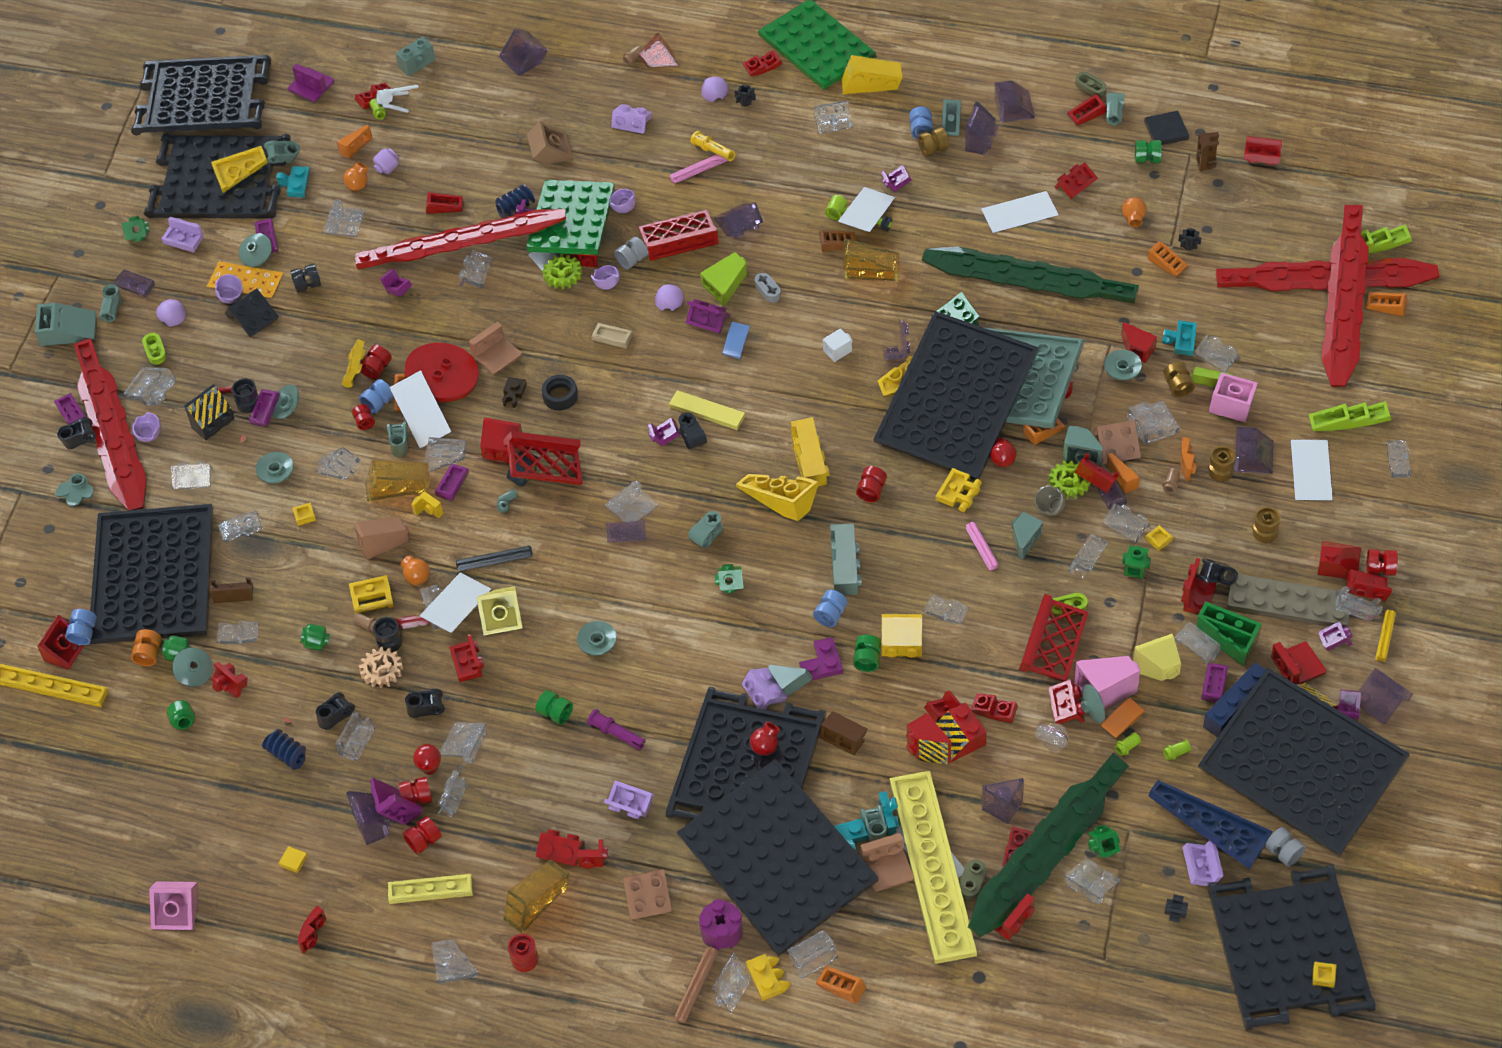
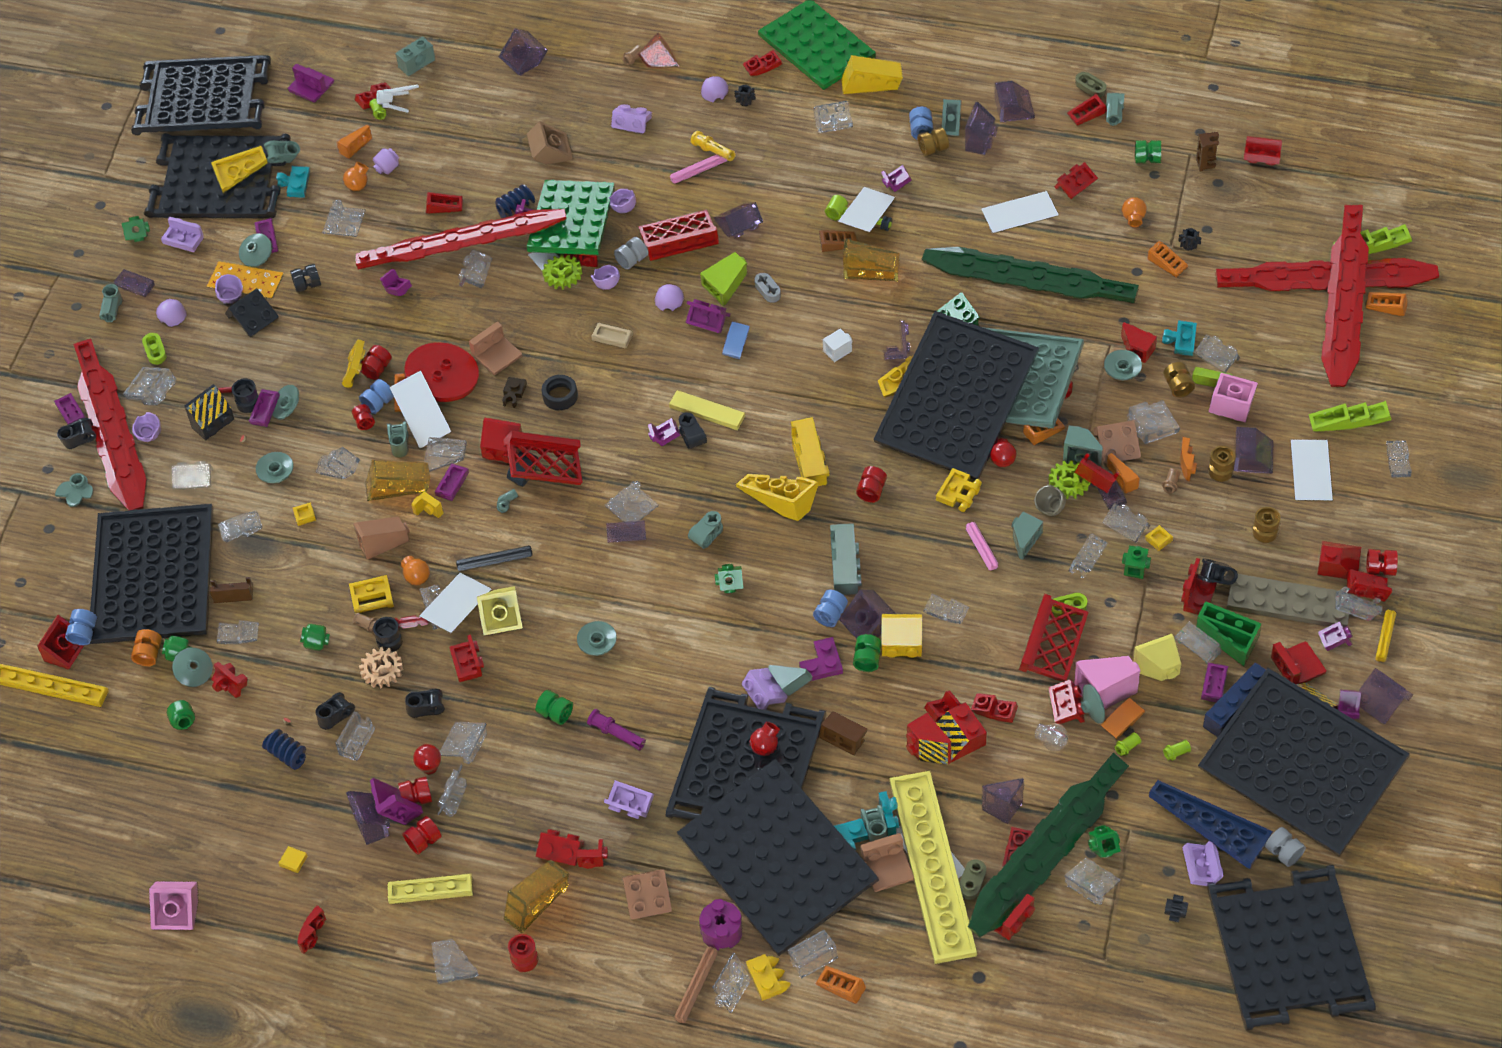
(64, 324): sand green slope -> none
(865, 614): none -> clear purple slope
(1167, 127): black tile -> none
(1324, 974): yellow tile -> none

